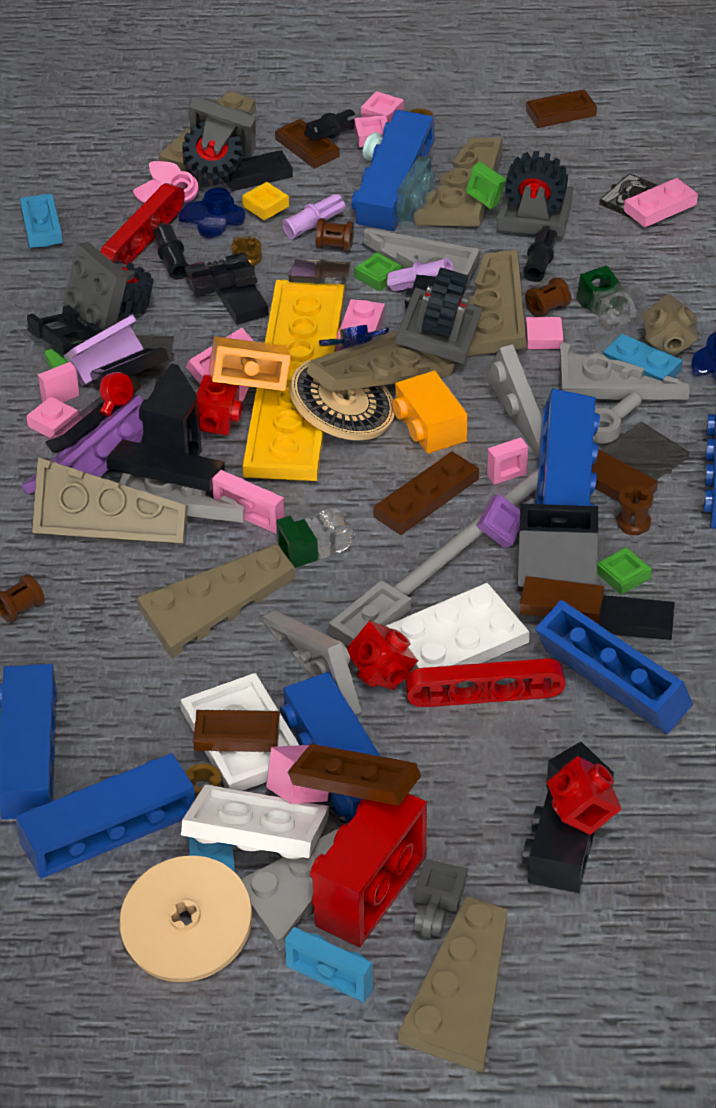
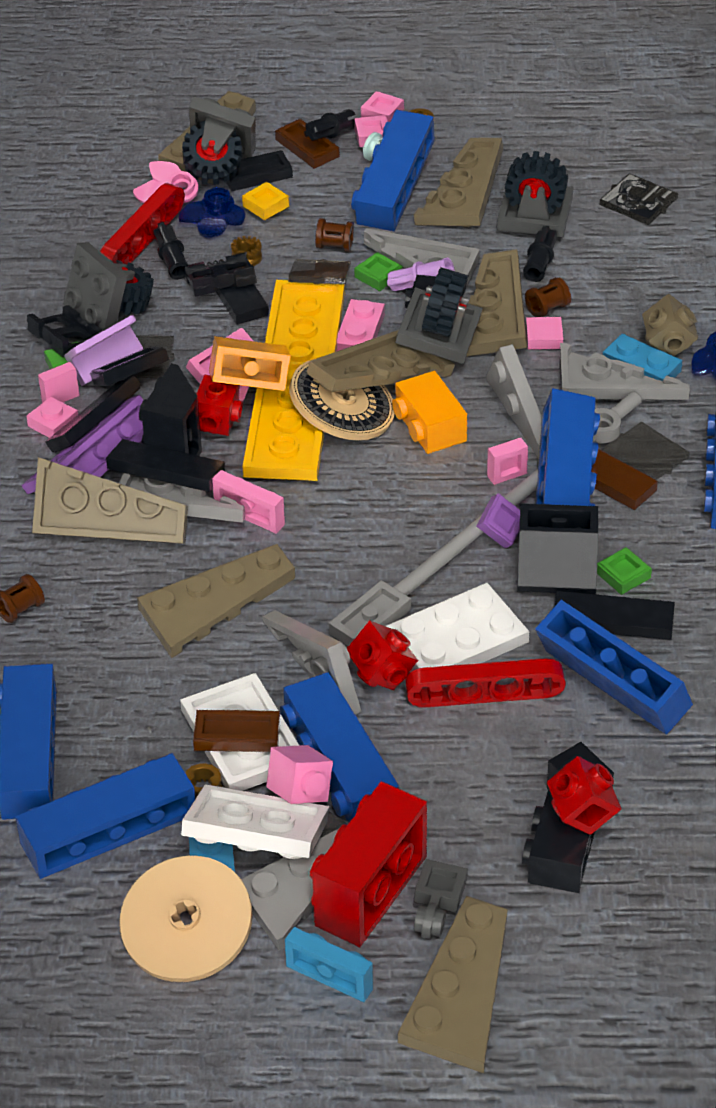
(41, 220): dark azure plate -> none
(116, 391): red piece -> none
(310, 215): lavender axle -> none
(314, 536): leg -> none
(353, 336): clear blue plate -> none
(354, 774): reddish brown plate -> none
(414, 187): clear light blue plate -> none
(426, 493): reddish brown plate -> none
(485, 185): bright green tile -> none
(543, 594): reddish brown tile -> none
(561, 108): reddish brown tile -> none
(608, 301): clear leg -> none
(630, 509): reddish brown bush -> none
(660, 202): bright pink plate -> none

